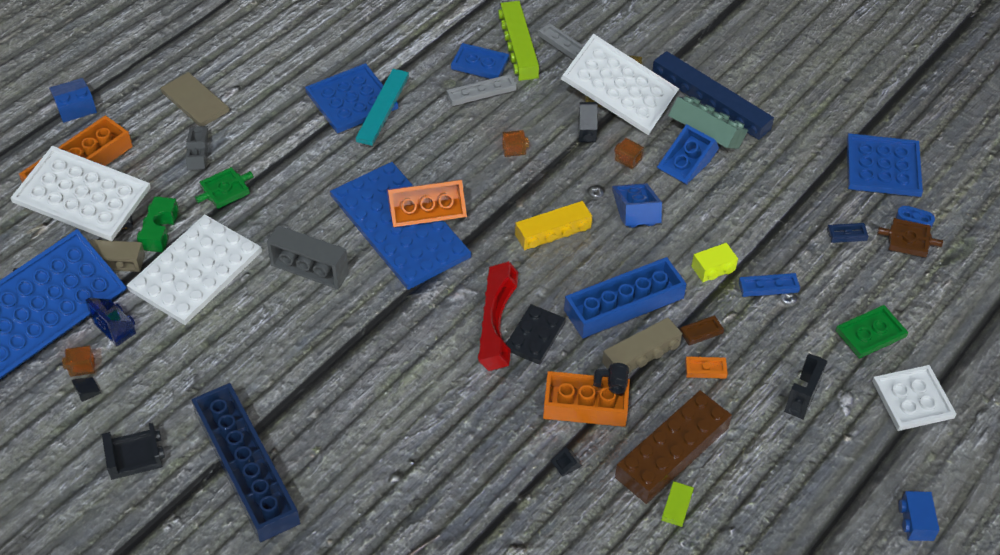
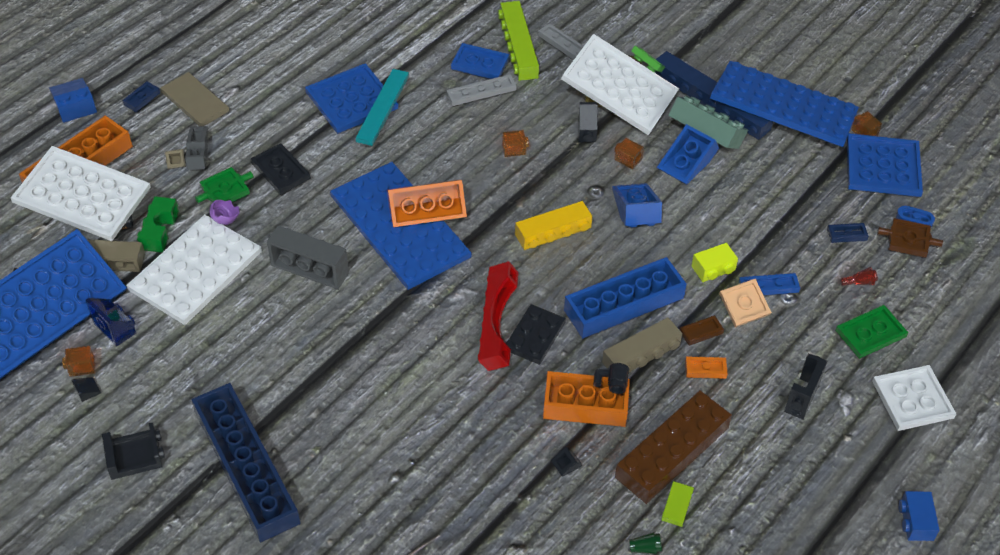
(141, 96): none -> dark blue plate
(175, 159): none -> dark tan slope
(223, 212): none -> medium lavender hair
(280, 168): none -> black plate
(642, 55): none -> bright green plate
(647, 544): none -> dark green cone
(745, 303): none -> light nougat tile
(785, 103): none -> blue plate
(864, 277): none -> clear red cone
(866, 125): none -> clear orange brick

